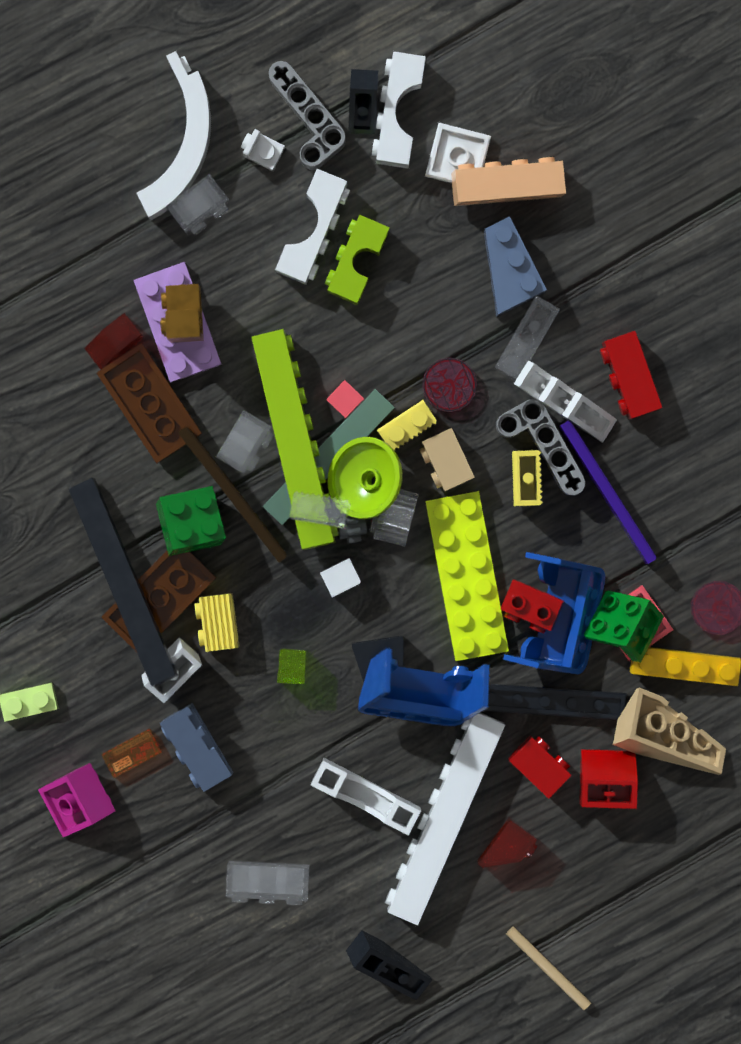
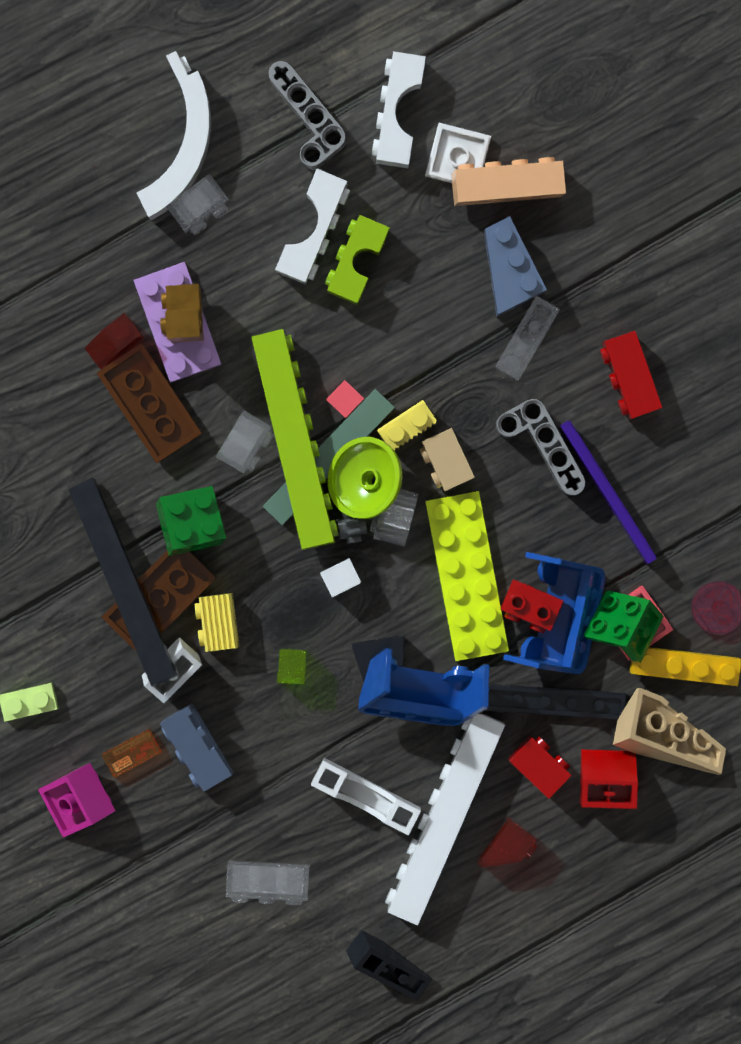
(232, 493): dark brown tile -> none
(262, 150): white bracket -> none
(320, 509): clear brick -> none
(363, 101): black slope -> none
(449, 384): tile -> none
(526, 478): light yellow brick -> none
(548, 968): tan bar -> none
(565, 401): white slope -> none

